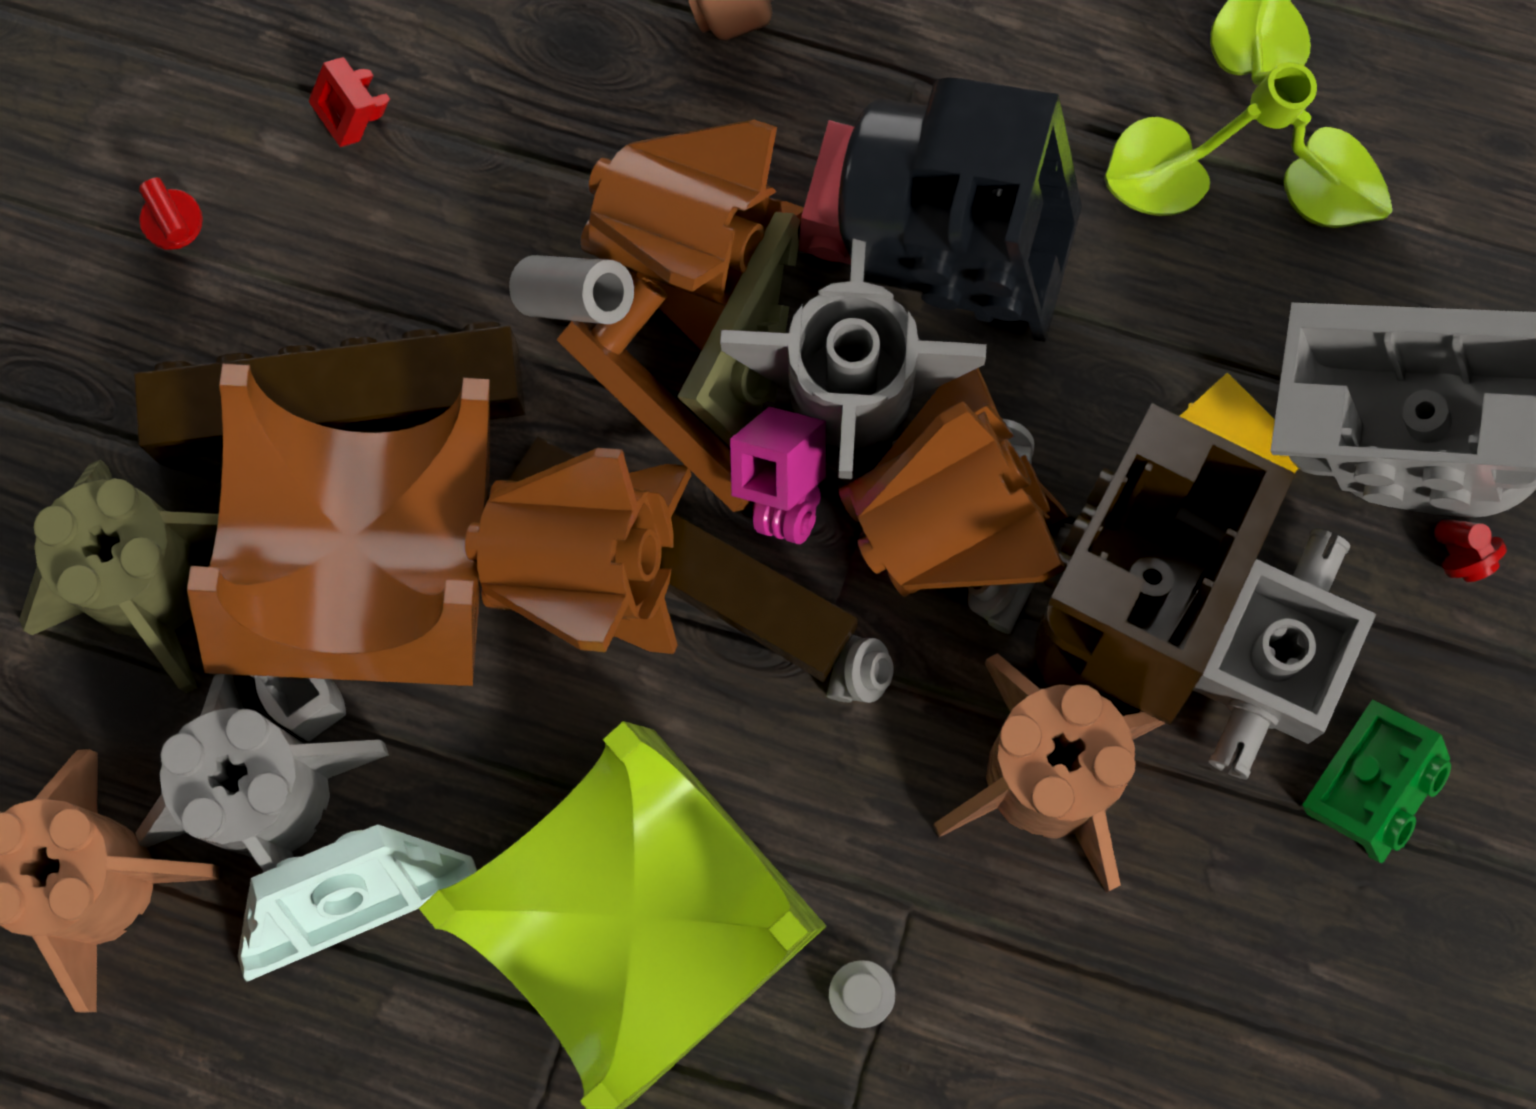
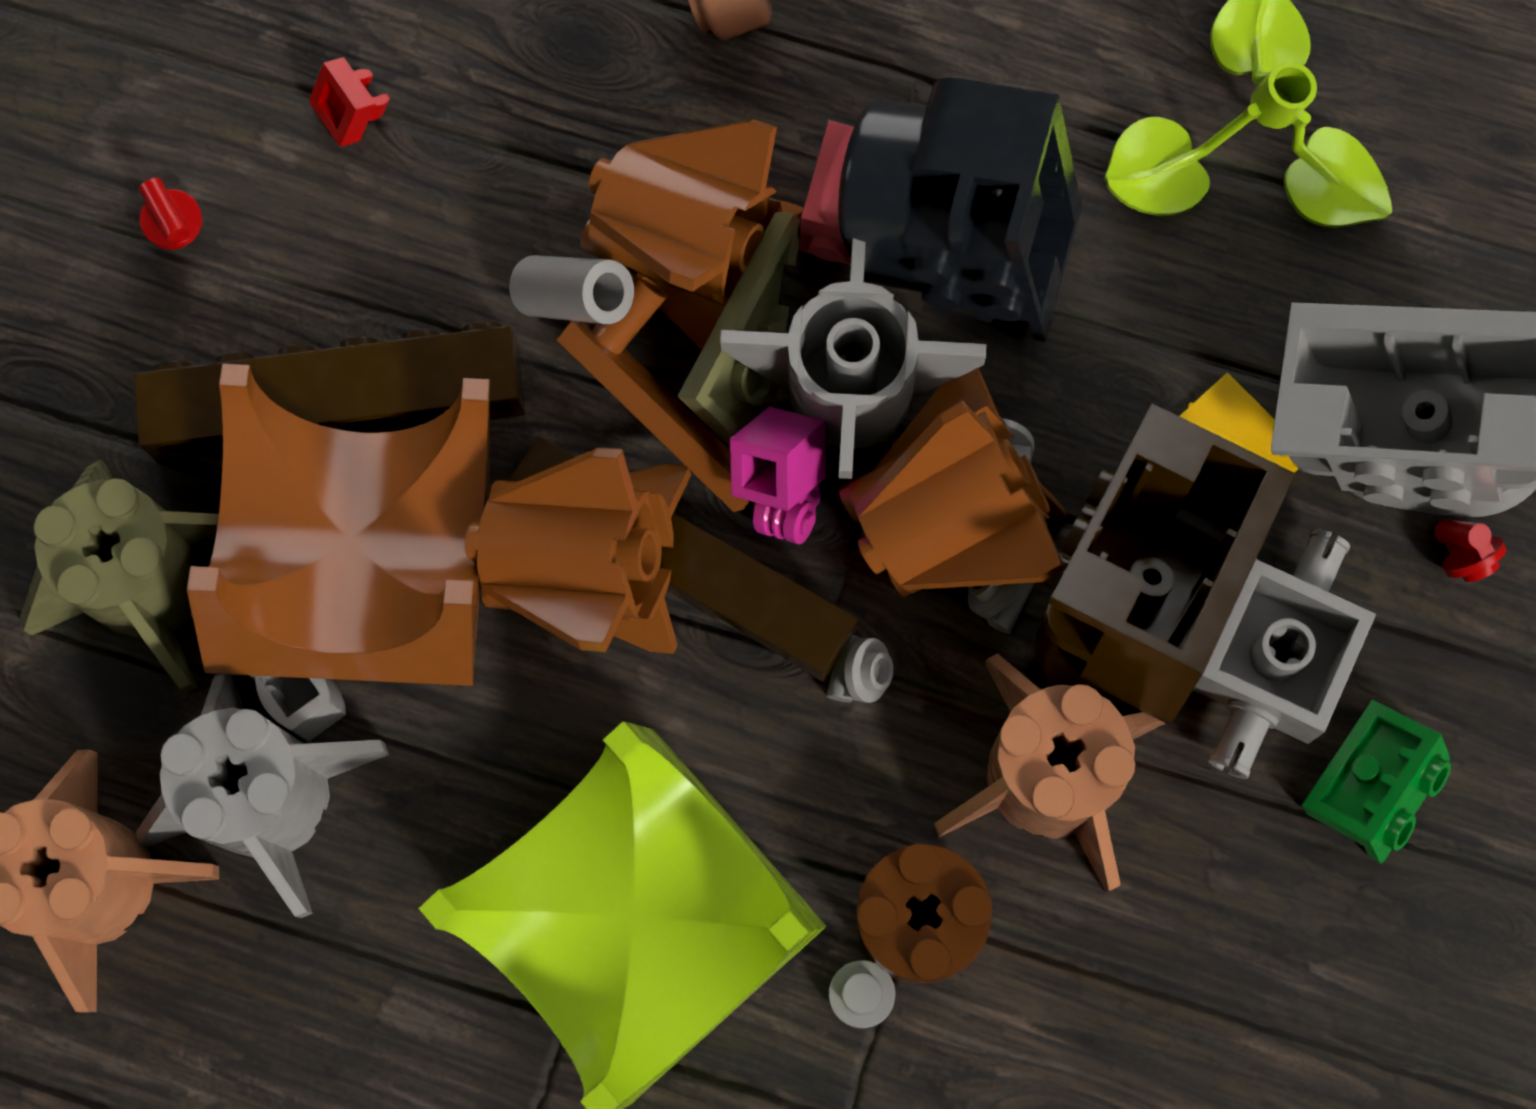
(341, 893): light aqua wing -> none
(920, 875): none -> reddish brown brick

